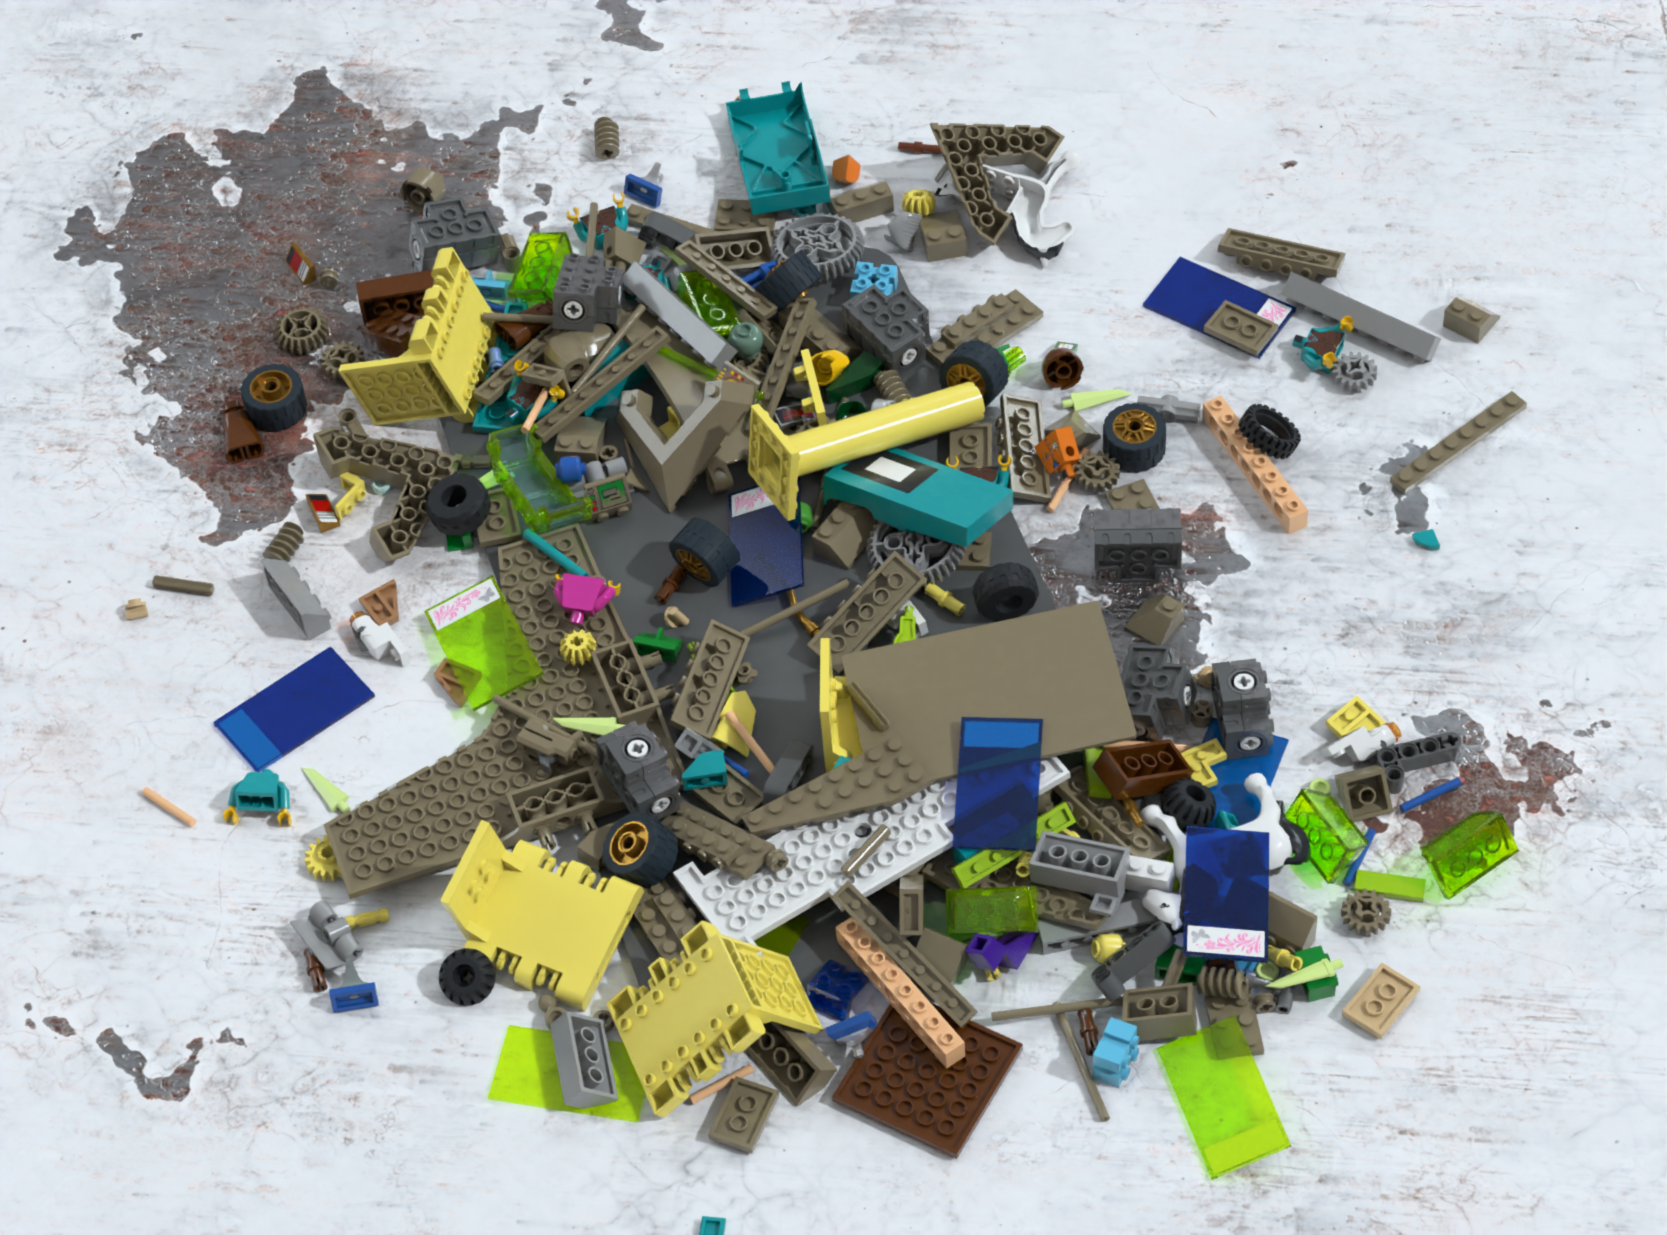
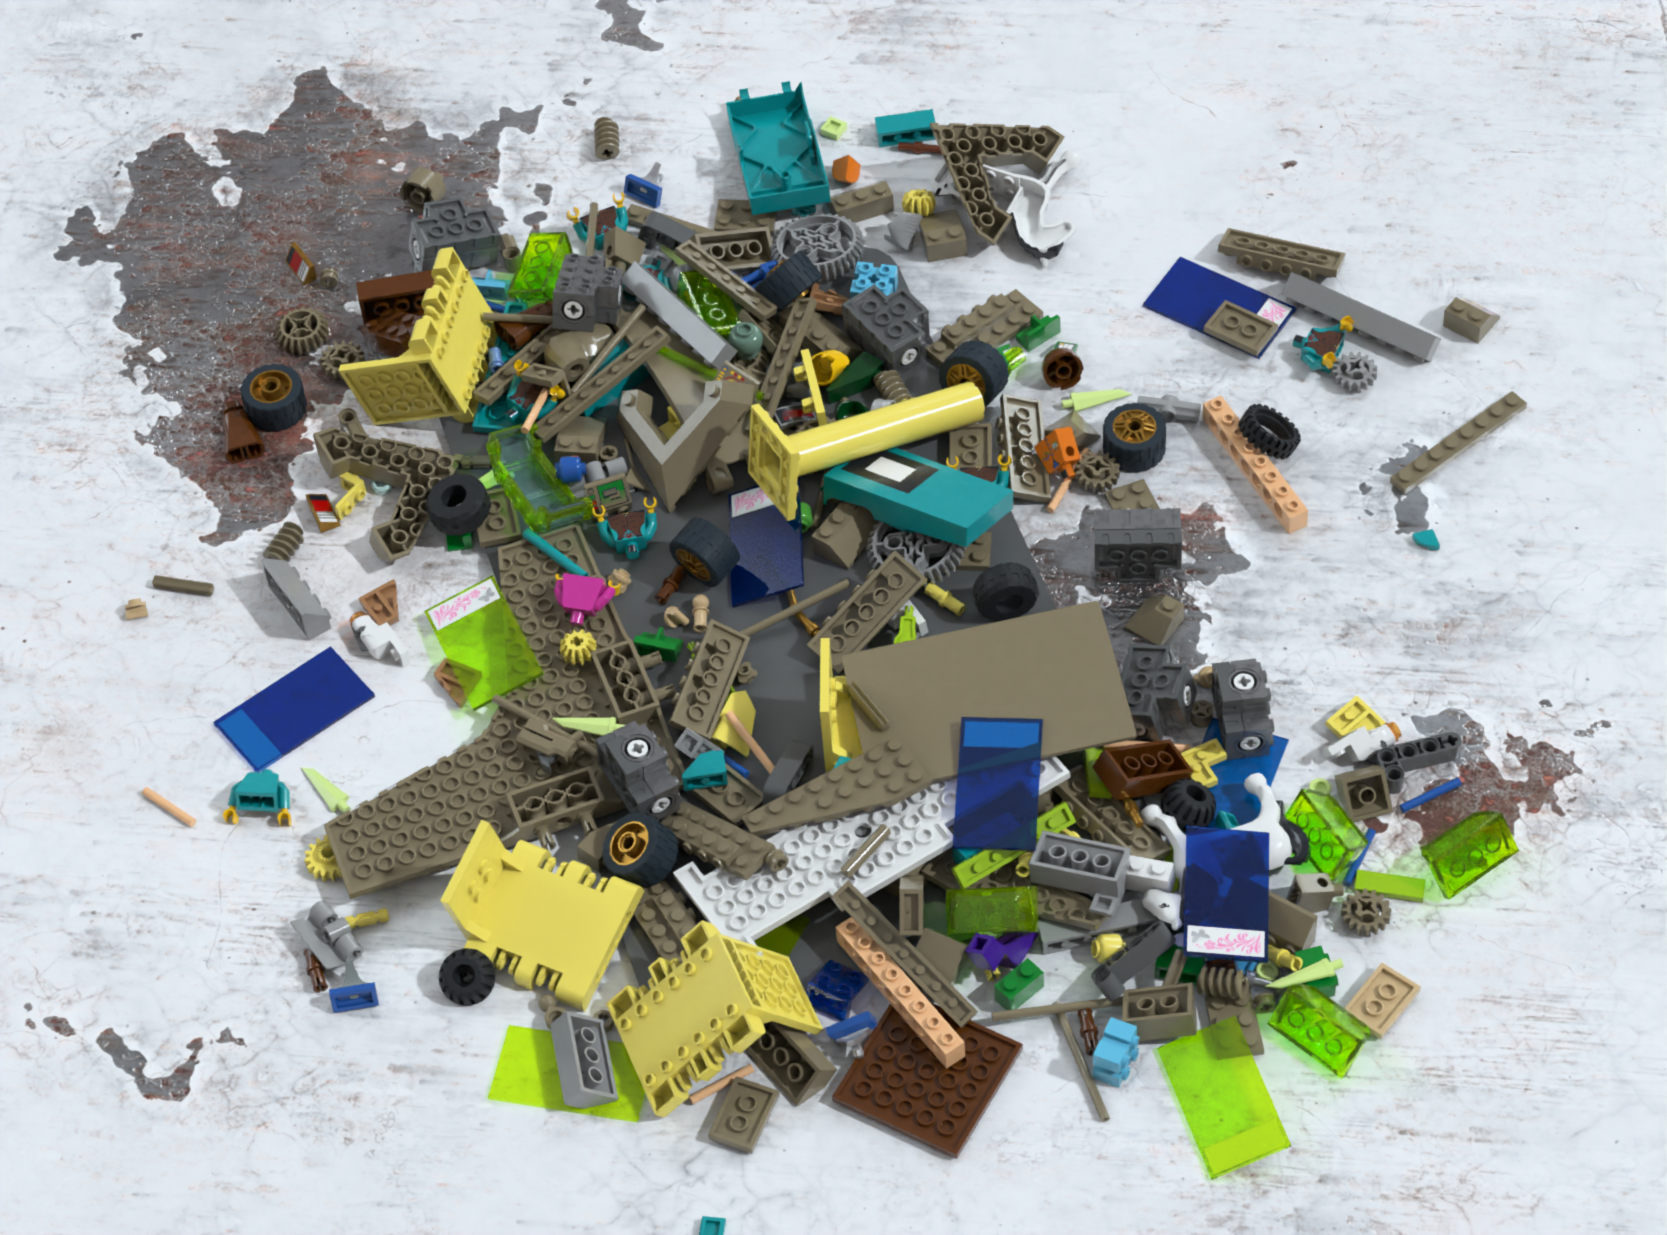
(620, 576): none -> tan plate
(628, 530): none -> torso
(700, 613): none -> tan pin
(827, 301): none -> medium nougat wing
(833, 128): none -> yellowish green tile
(904, 128): none -> teal brick
(1019, 985): none -> green brick
(1038, 331): none -> green panel
(1314, 891): none -> dark tan torso
(1320, 1027): none -> clear neon green windscreen

